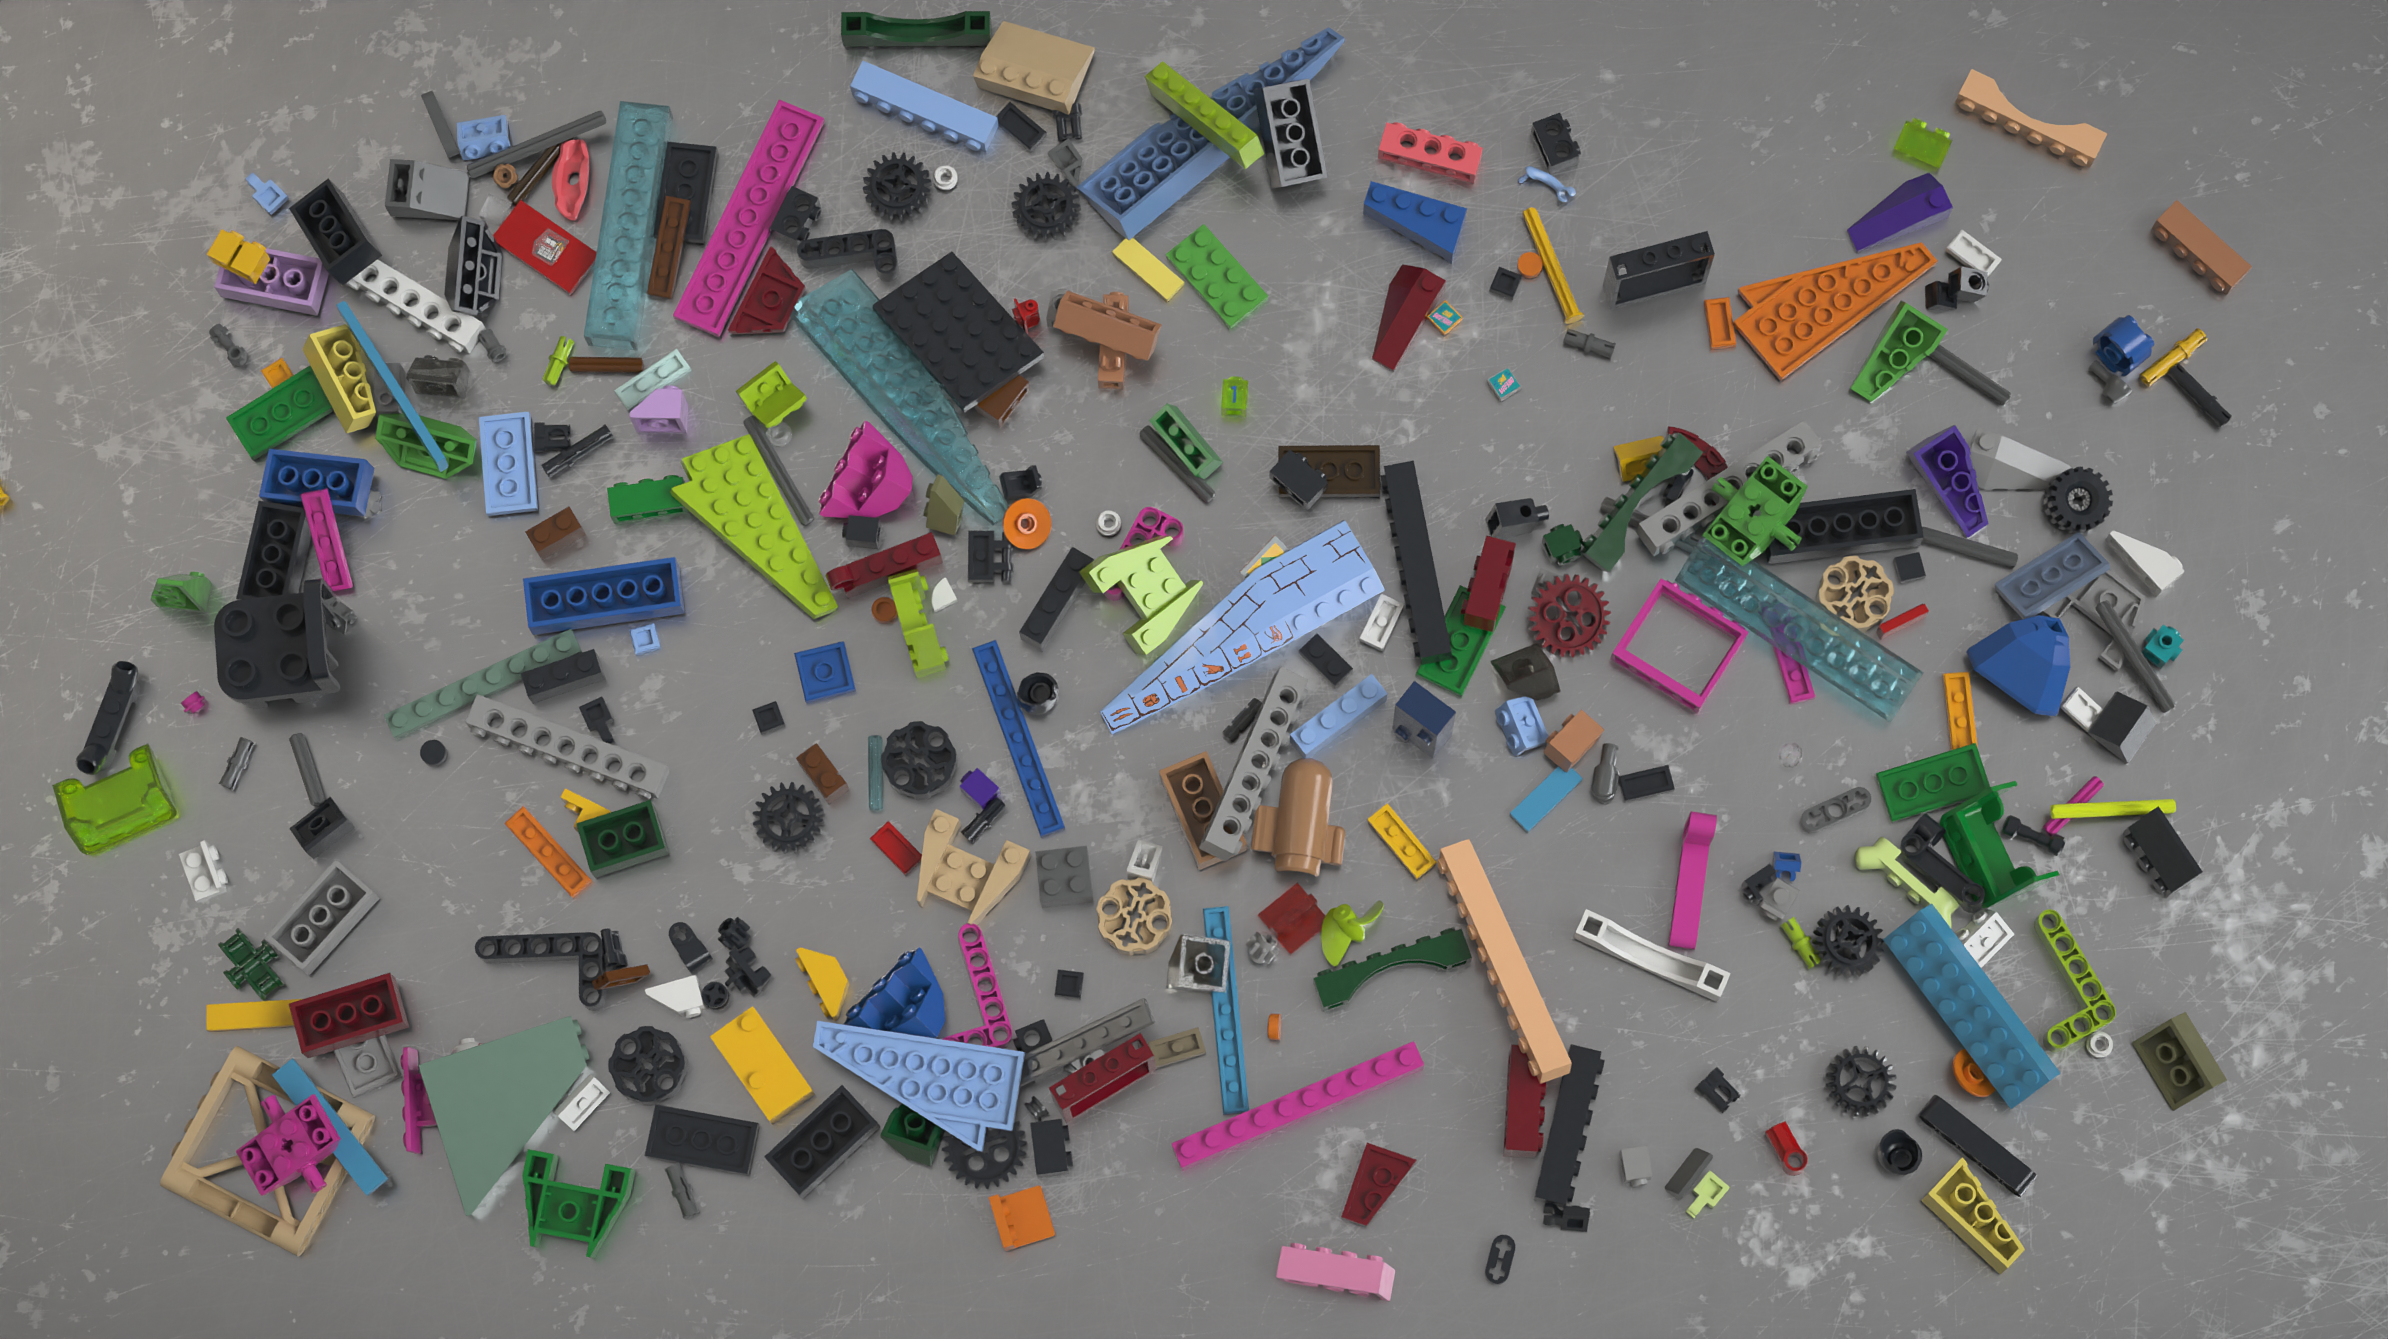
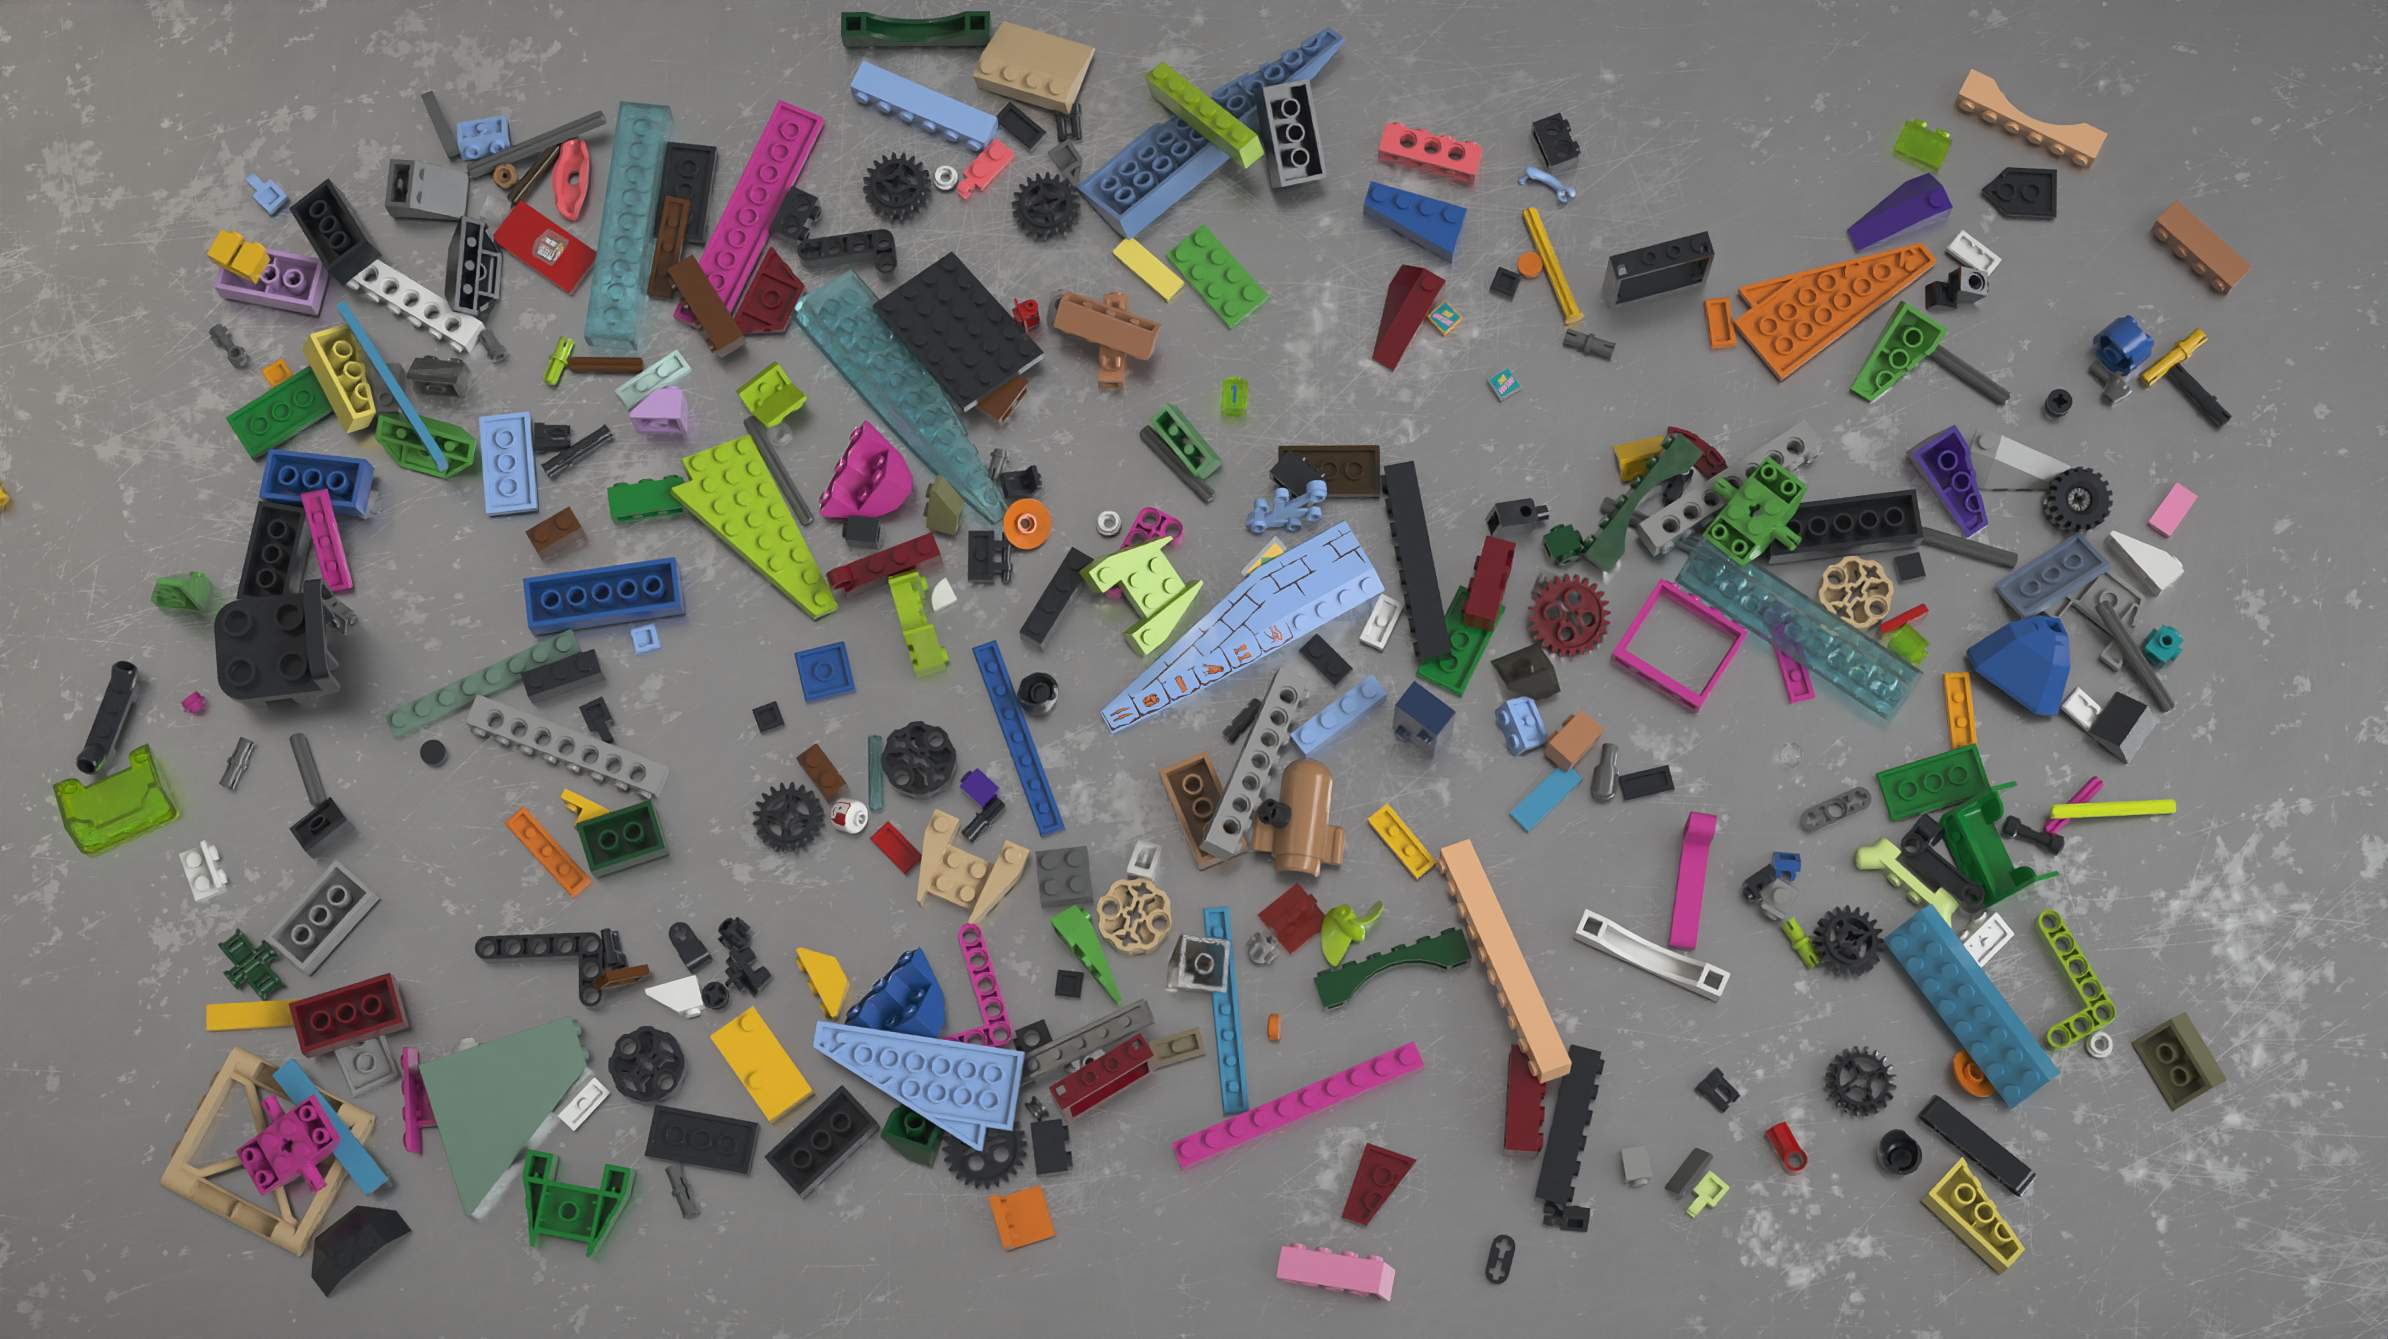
(354, 1245): none -> black wedge
(706, 306): none -> reddish brown brick
(848, 815): none -> white head
(884, 610): orange tile -> none
(985, 168): none -> coral plate
(997, 463): none -> dark grey pin
(1078, 935): none -> bright green wedge
(1260, 520): none -> light blue plant
(1274, 813): none -> black wheel
(1909, 645): none -> clear neon green brick
(2024, 192): none -> black tile
(2056, 409): none -> black wheel
(2161, 852): black slope -> none
(2172, 510): none -> bright pink tile

